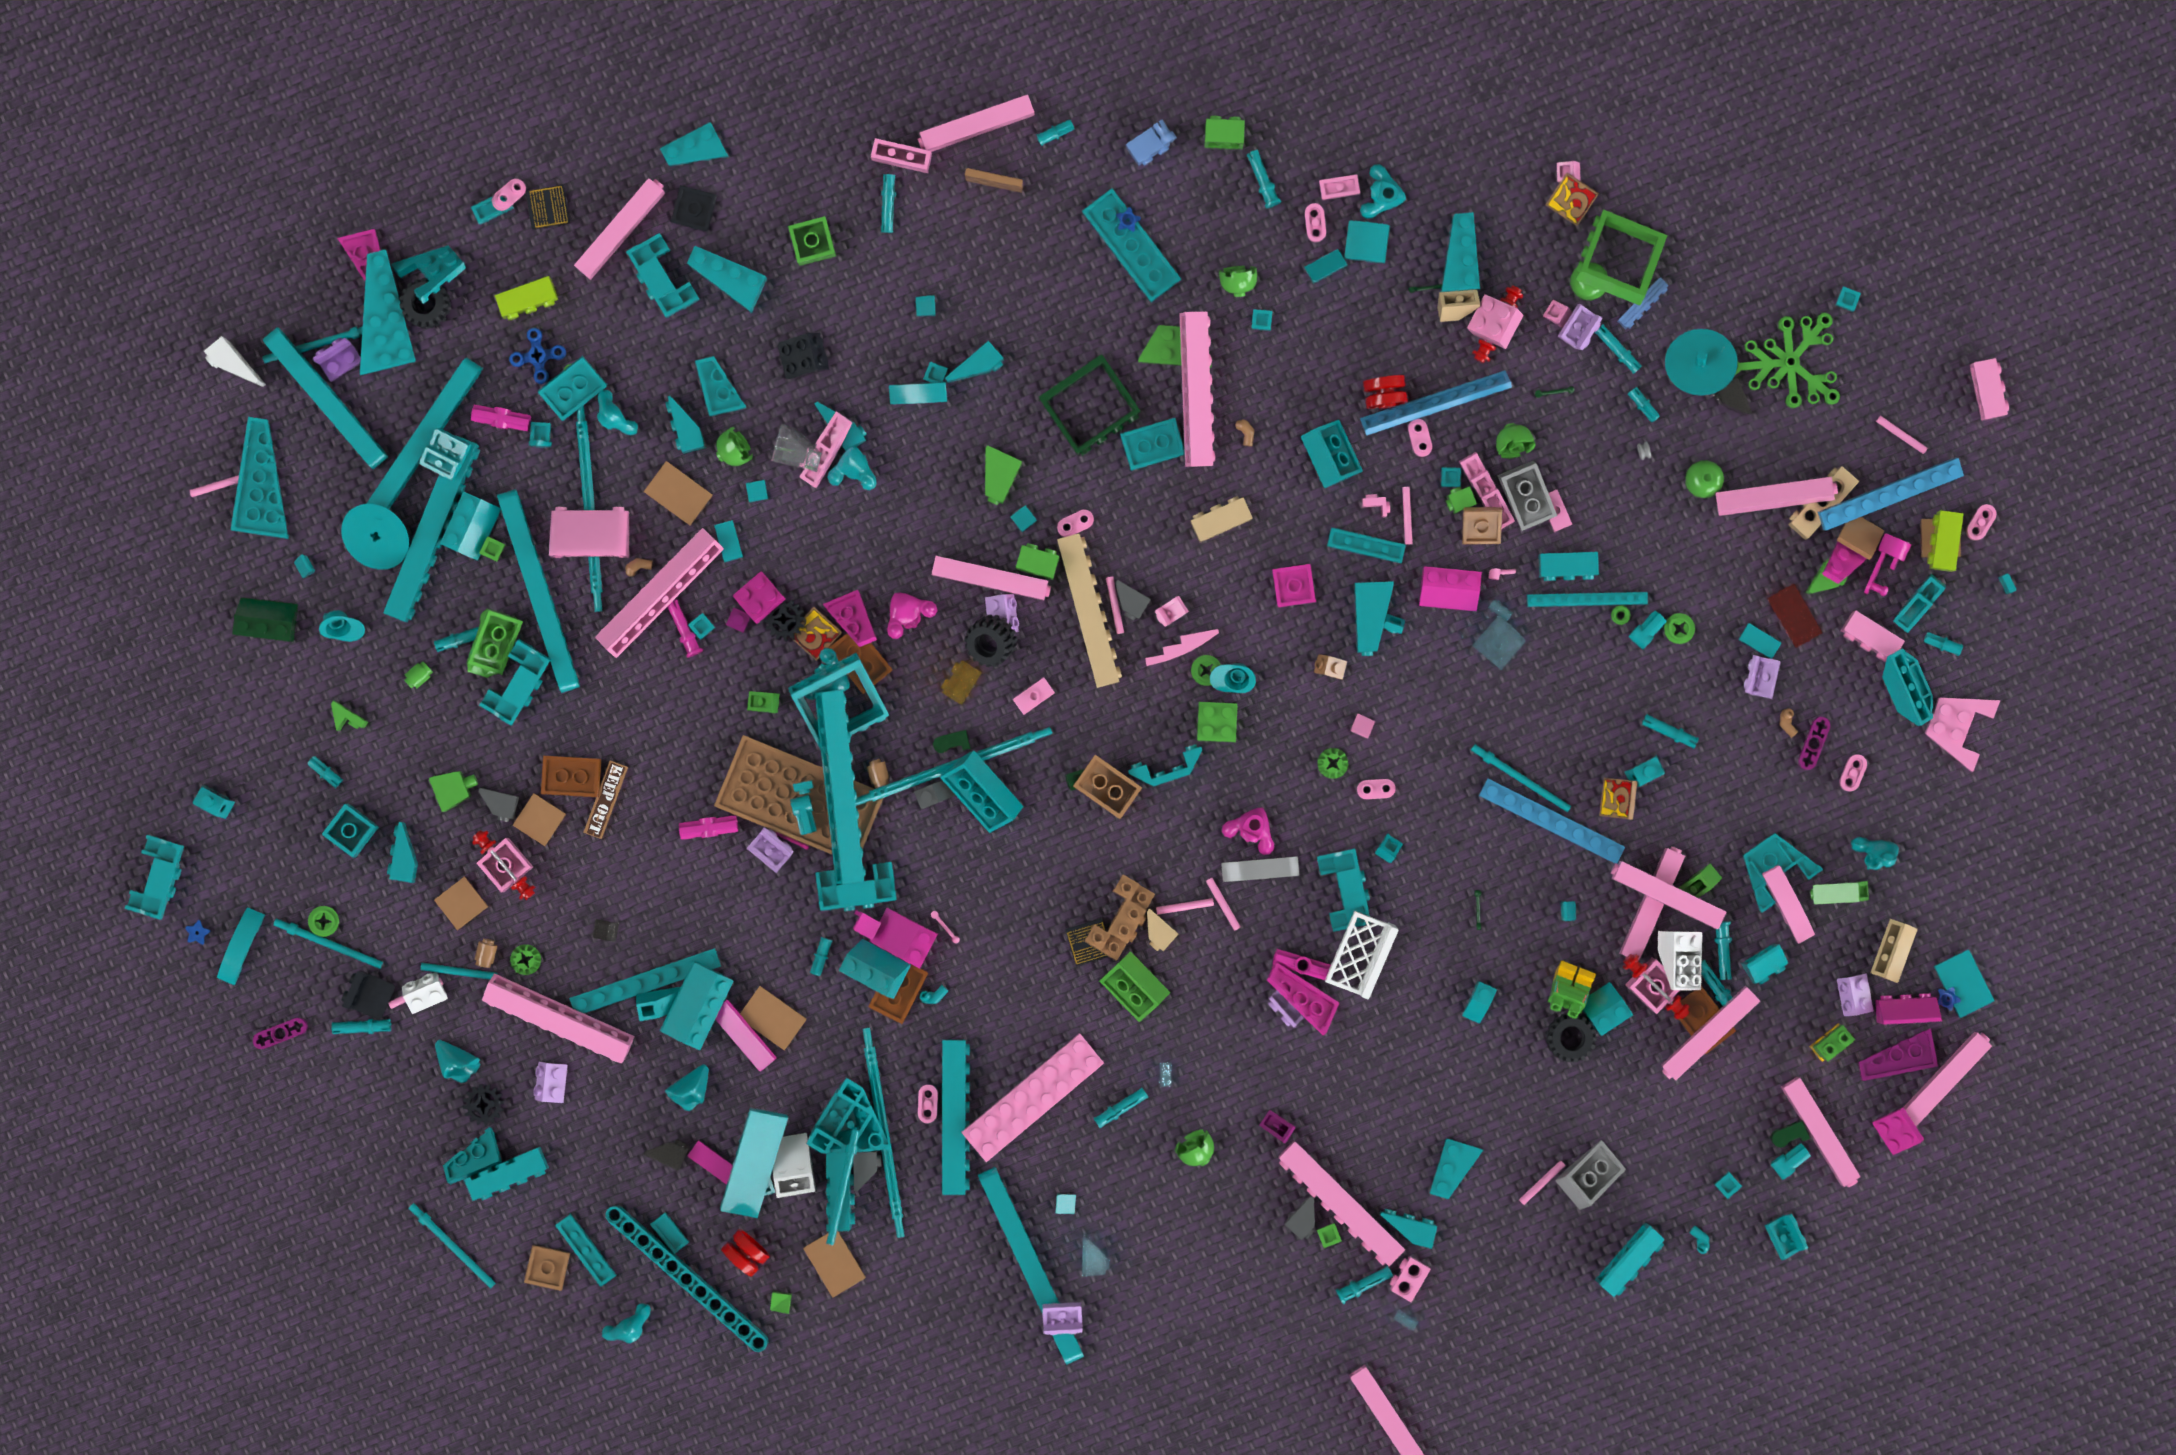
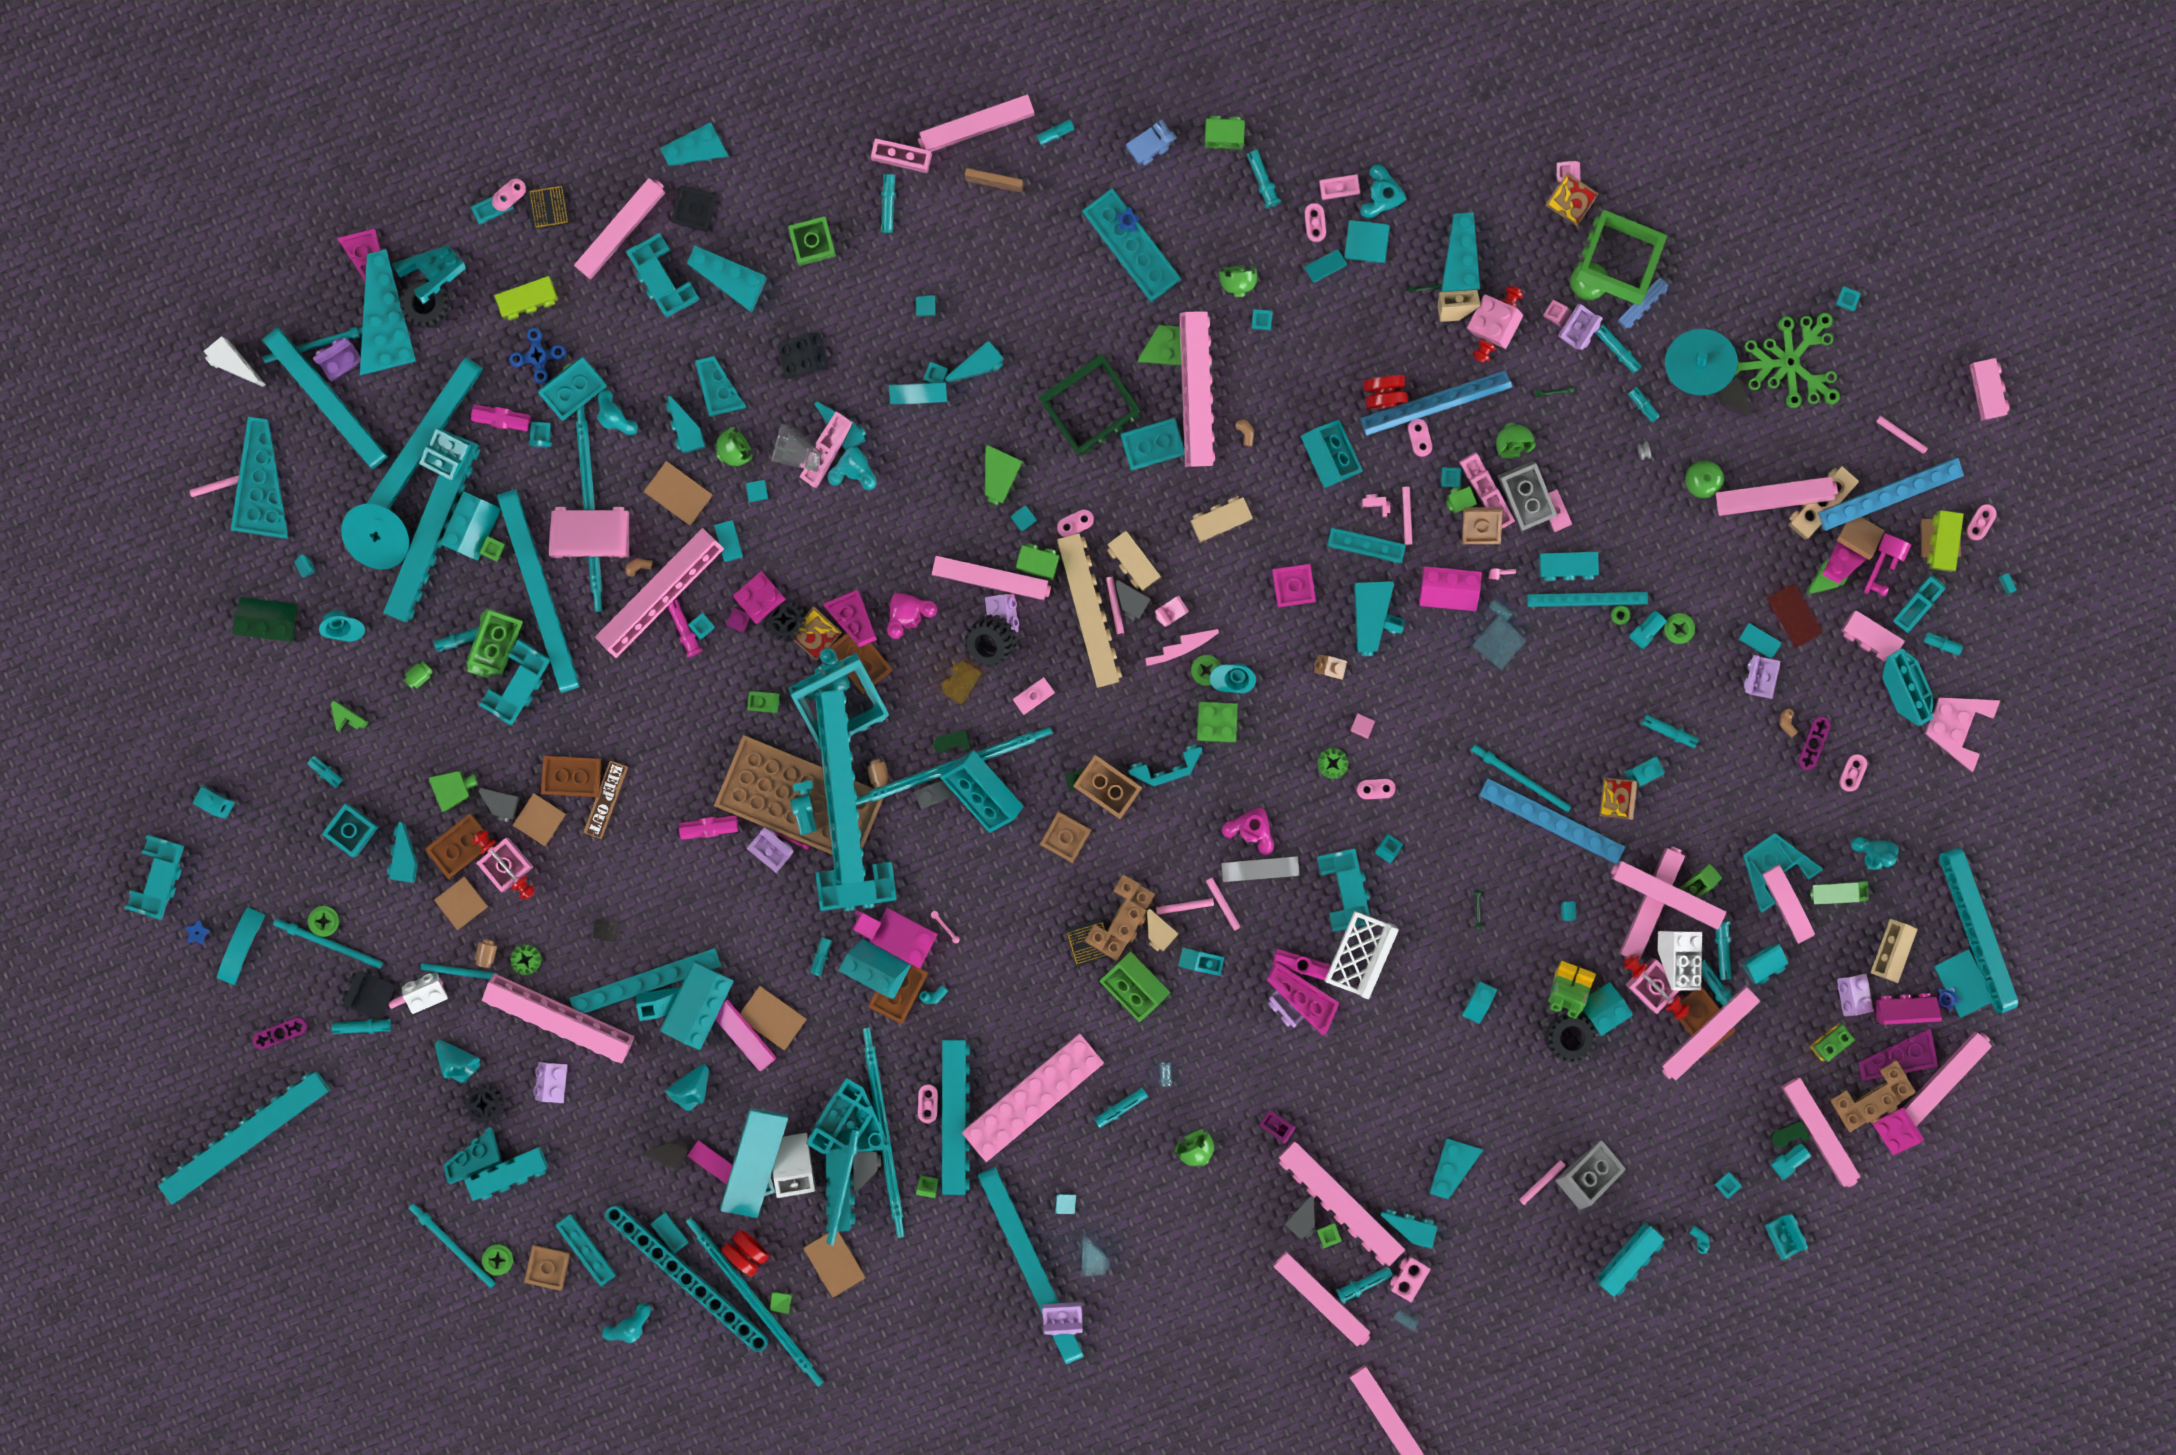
(243, 1138): none -> teal brick
(455, 847): none -> dark orange plate
(490, 1265): none -> bright green gear
(754, 1301): none -> teal axle
(927, 1186): none -> bright green plate
(1065, 837): none -> medium nougat tile
(1133, 561): none -> tan brick
(1201, 961): none -> teal slope
(1322, 1299): none -> bright pink brick
(1877, 1101): none -> medium nougat bracket
(1978, 930): none -> teal beam

